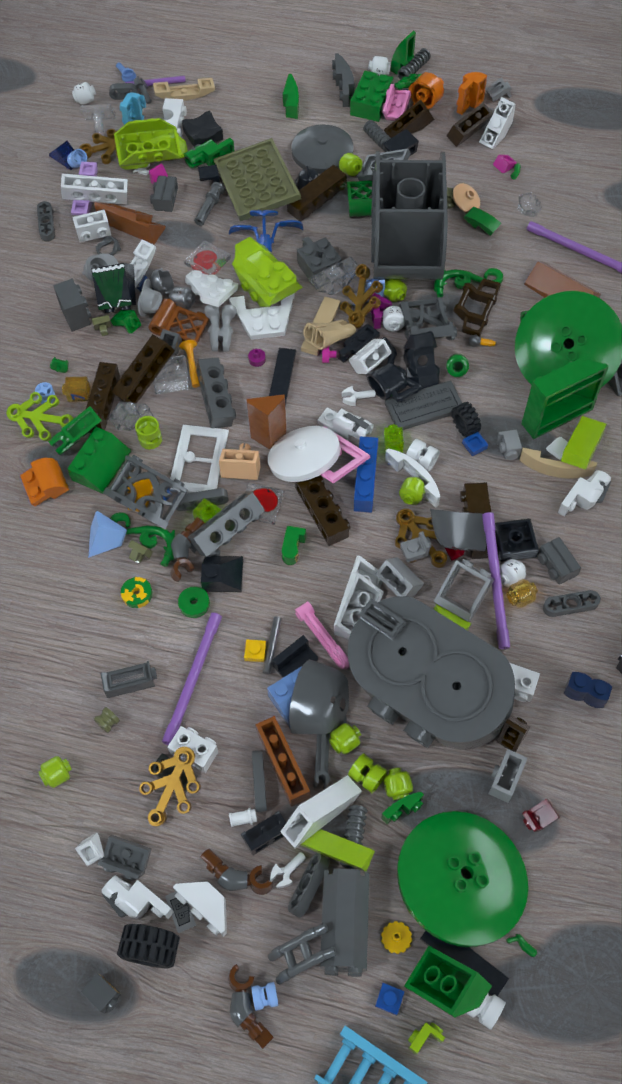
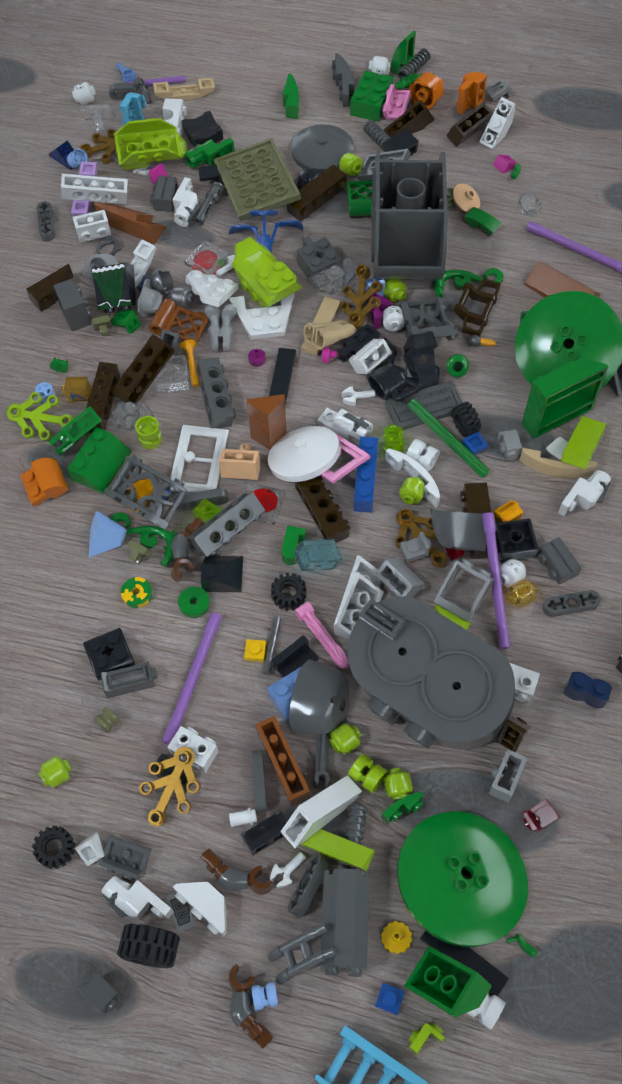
(42, 841): none -> black tyre
(43, 293): none -> dark brown slope
(99, 646): none -> black brick
(185, 203): none -> white plate
(226, 268): none -> white bar
(288, 602): none -> black tyre
(317, 553): none -> clear light blue brick
(448, 438): none -> green axle
(508, 512): none -> light orange piece

